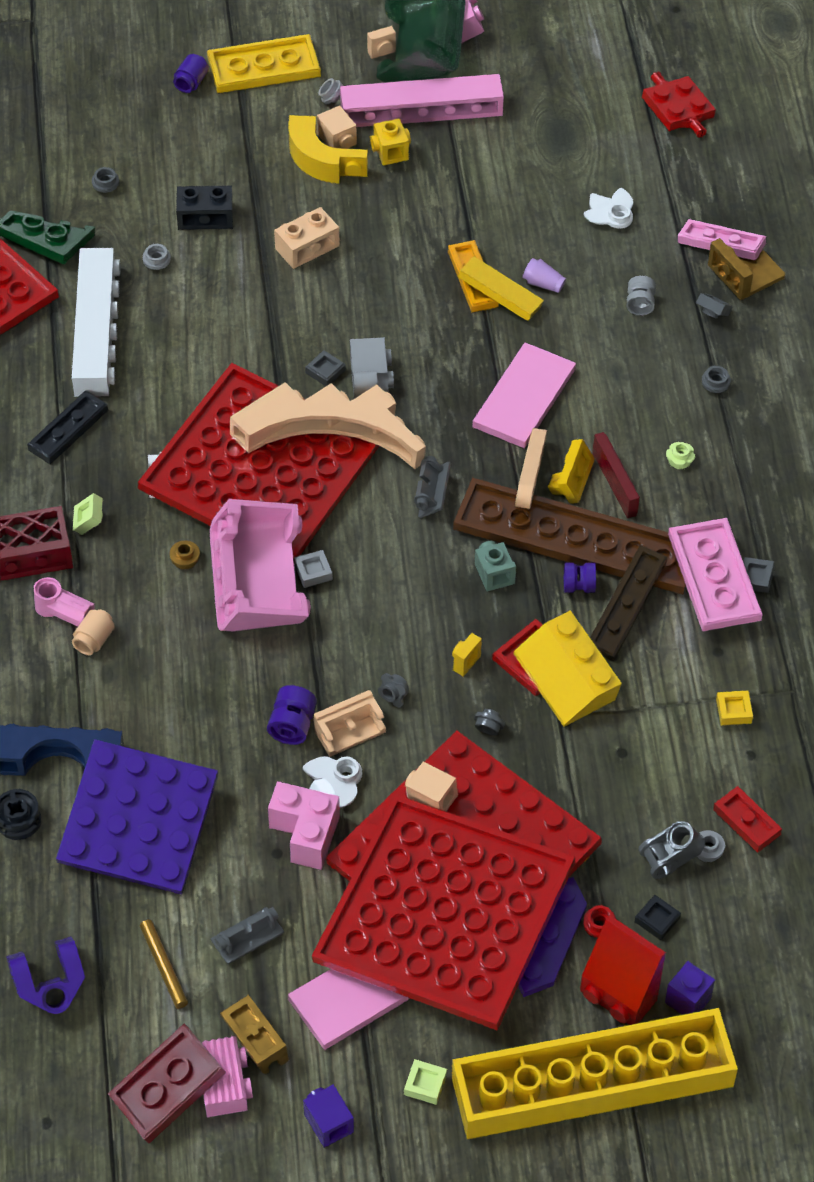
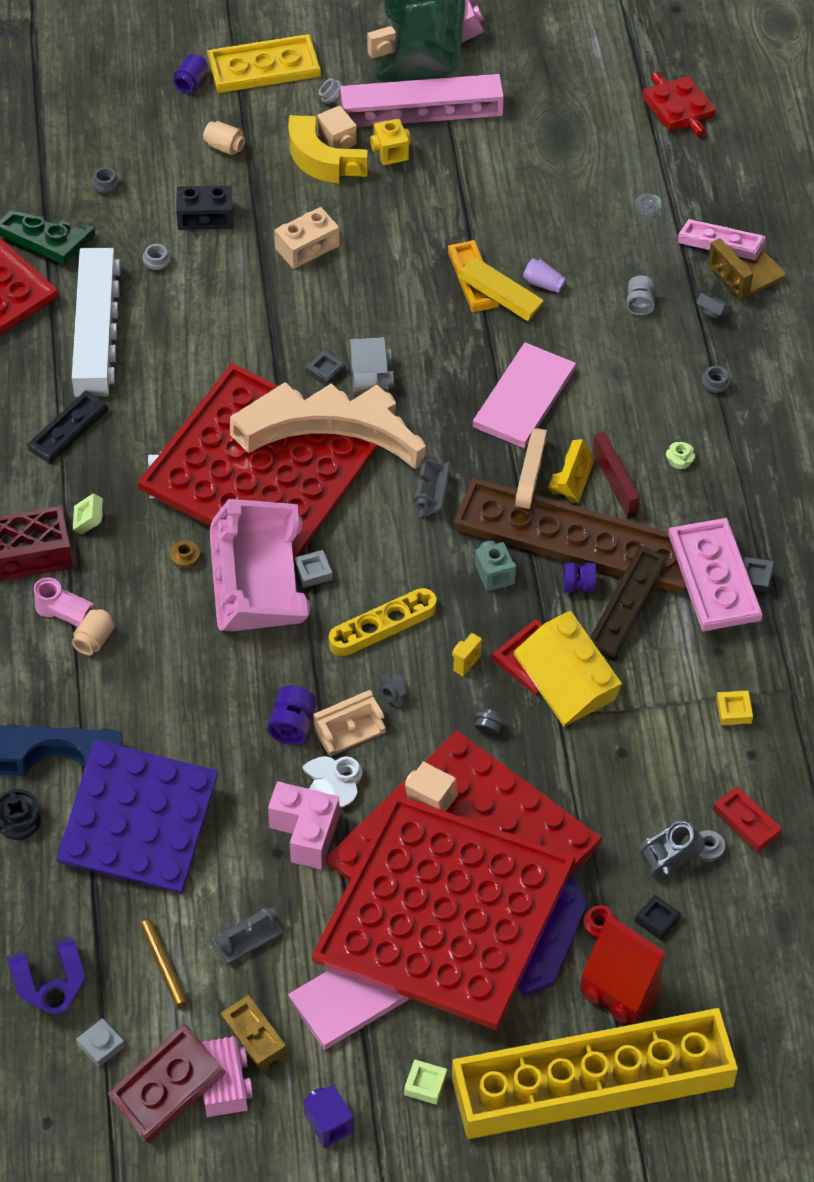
(100, 1042): none -> light grey plate
(224, 137): none -> light nougat brick
(380, 618): none -> yellow beam
(610, 211): white plate -> none
(648, 206): none -> clear tile
(689, 990): dark purple brick -> none

